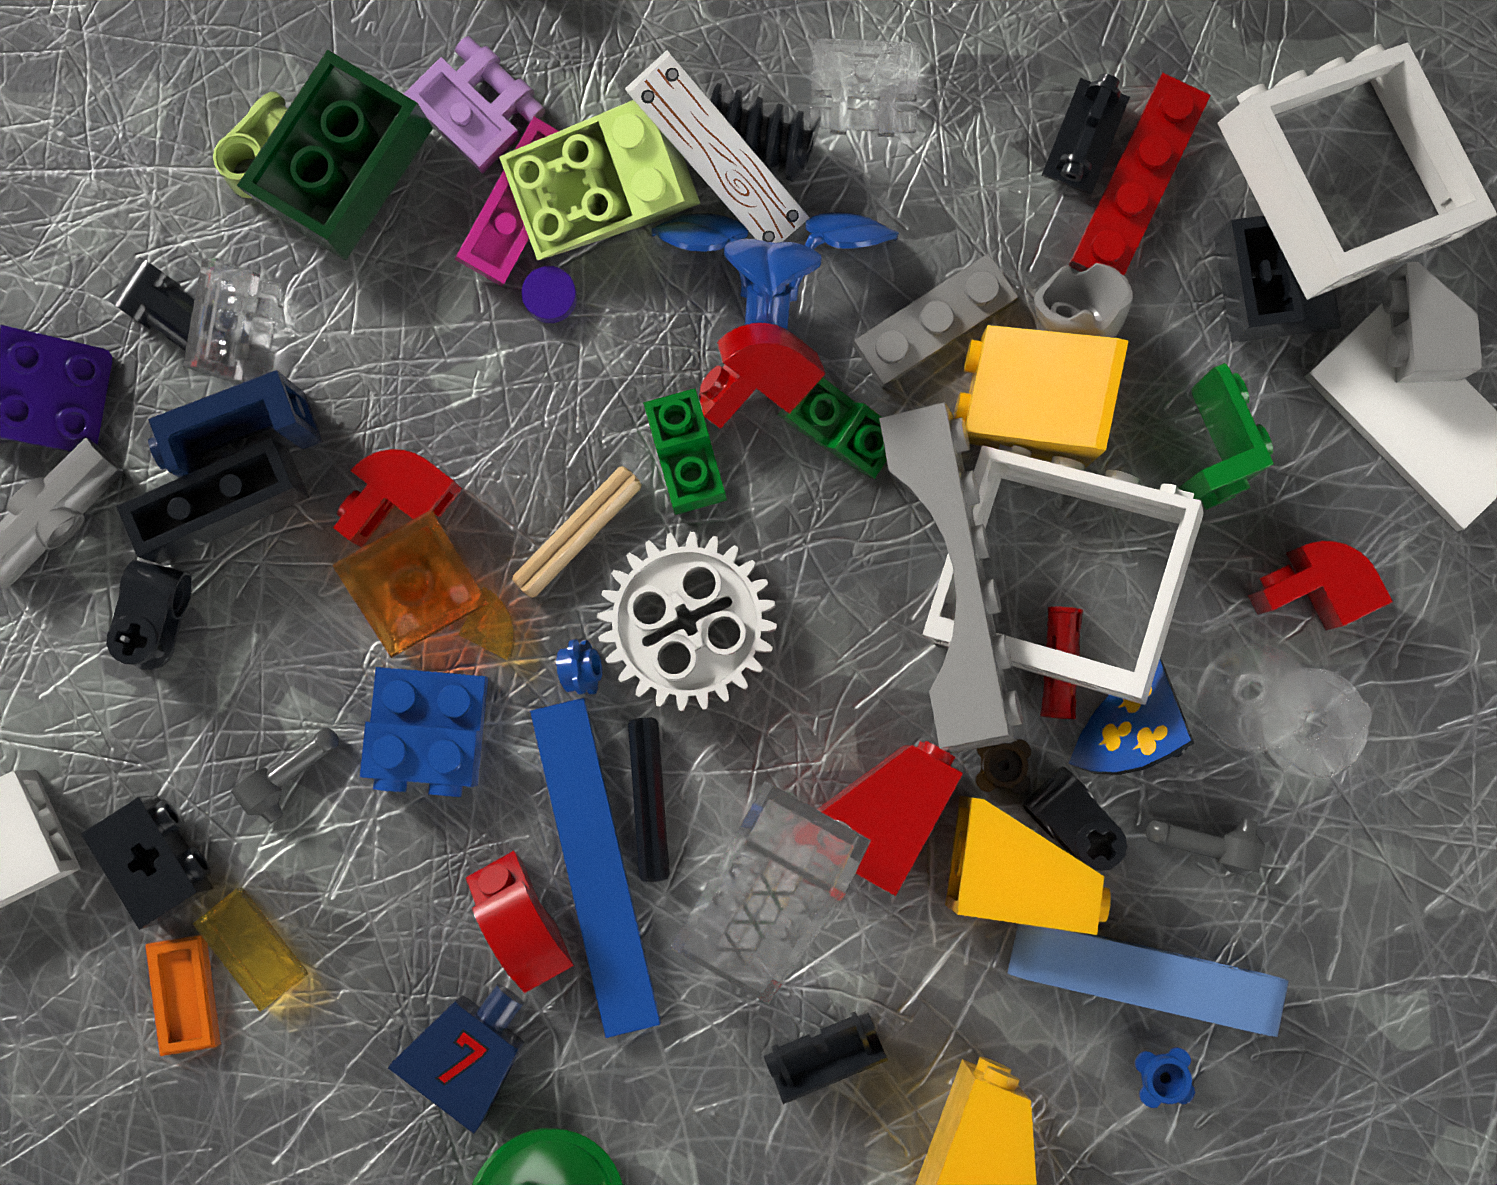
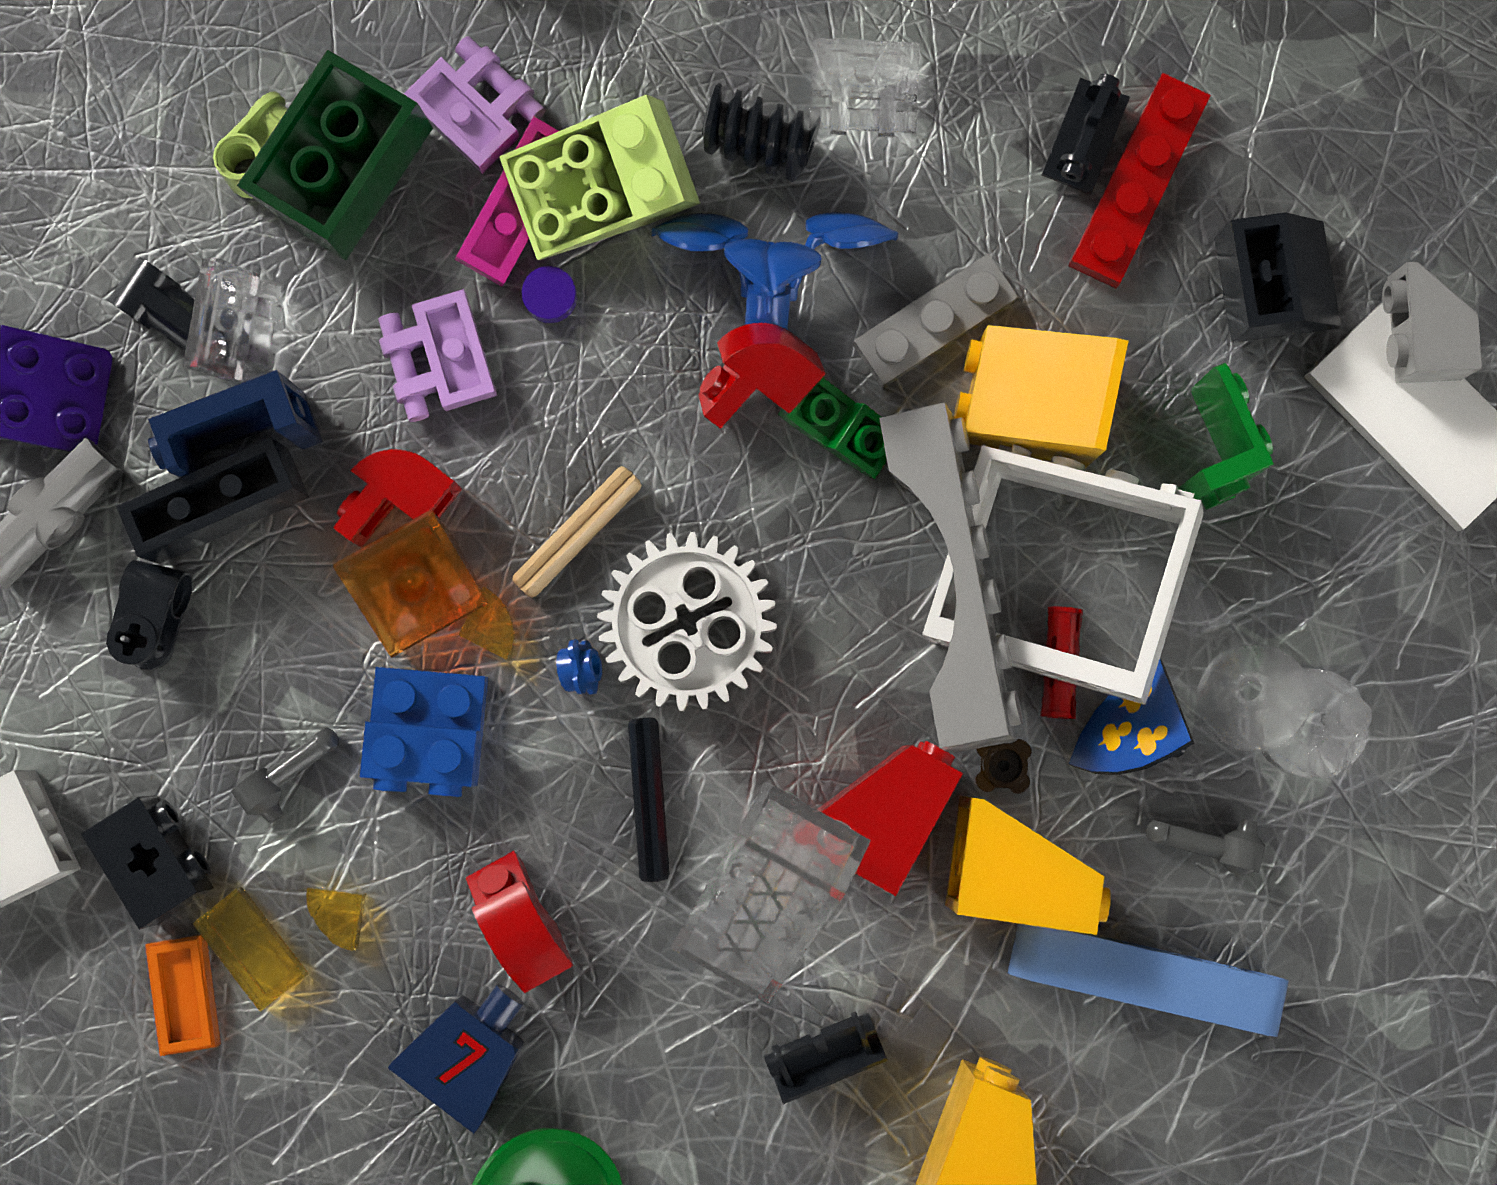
(337, 914): none -> clear yellow tile
(452, 349): none -> lavender plate
(595, 868): blue tile -> none
(685, 451): green slope -> none
(716, 150): white tile -> none
(1069, 814): black piece -> none
(1084, 302): light grey hair -> none
(1177, 1089): blue plate -> none
(1289, 199): white window -> none
(1333, 576): red brick -> none

